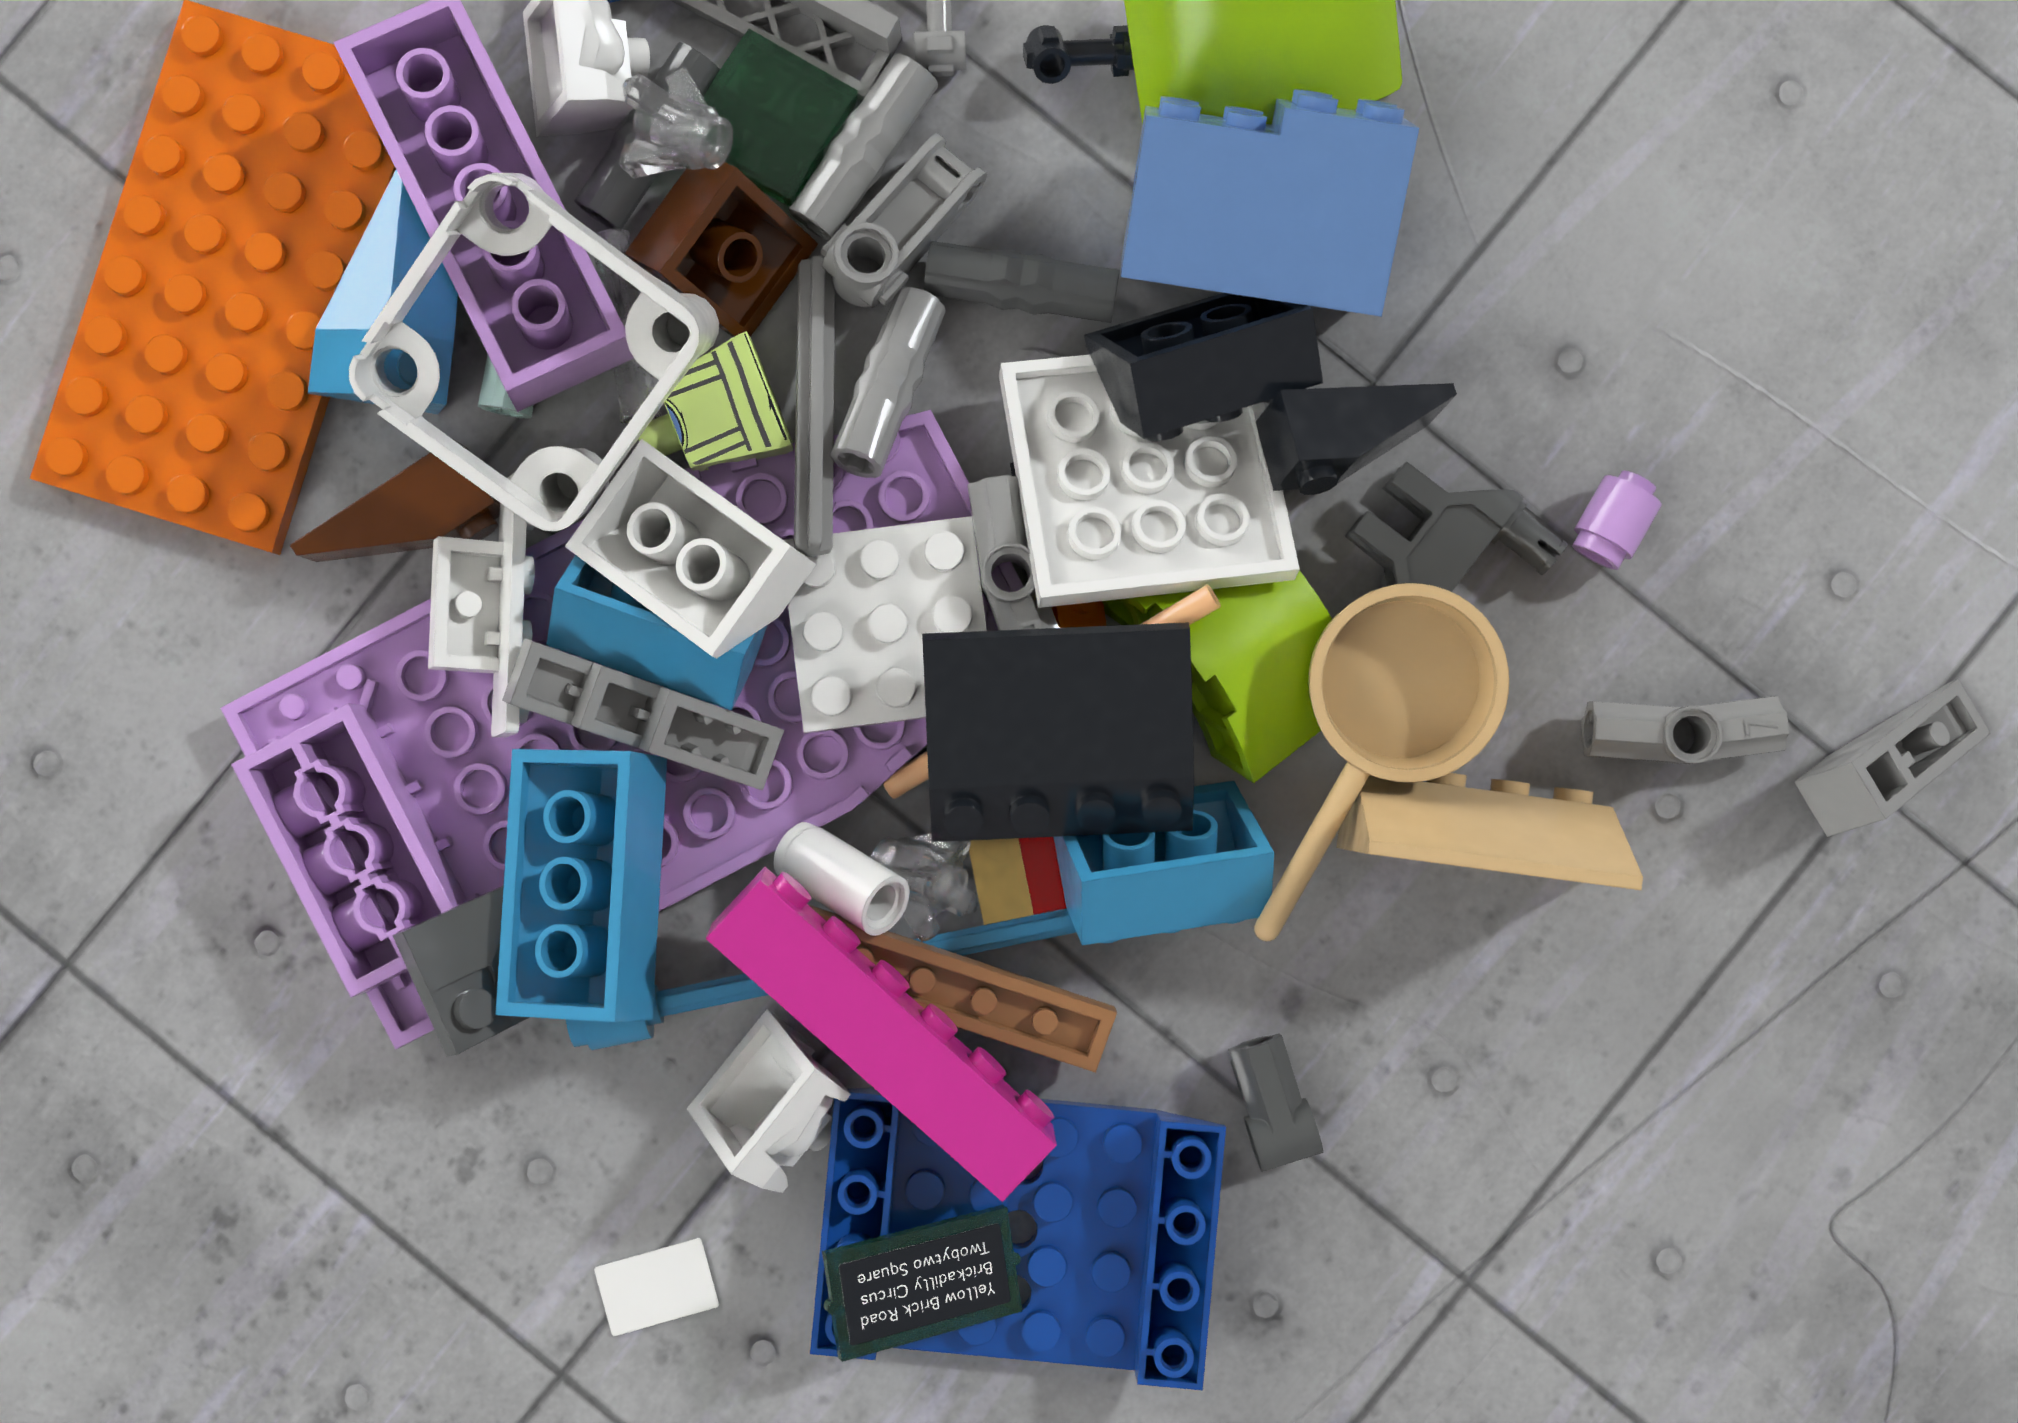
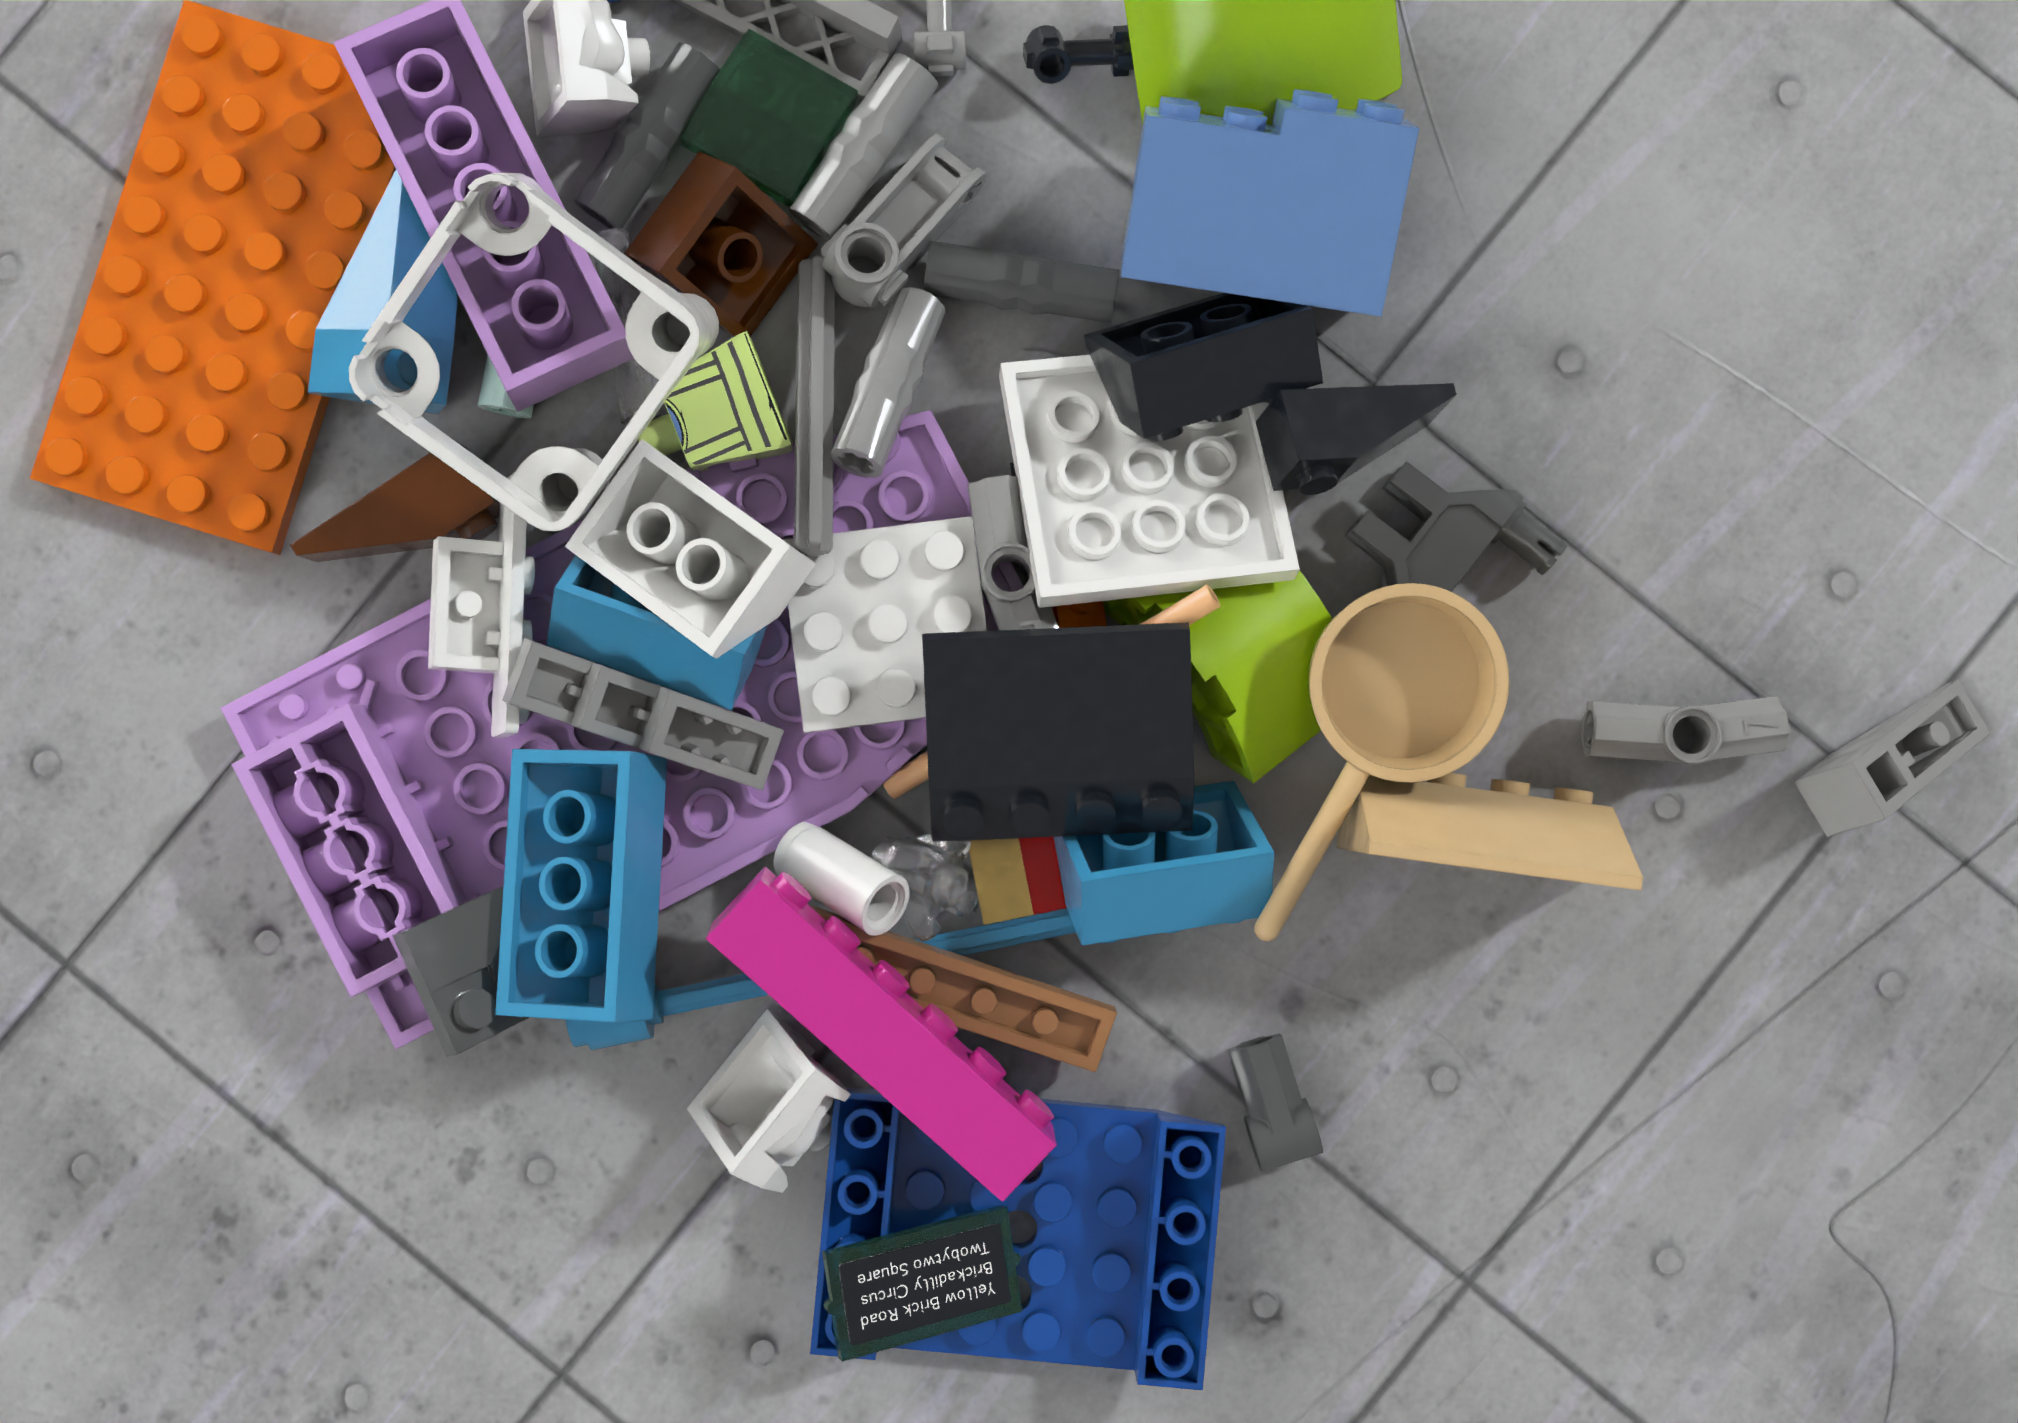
(656, 1287): white sticker -> none
(673, 127): clear rock -> none
(1616, 519): lavender brick -> none

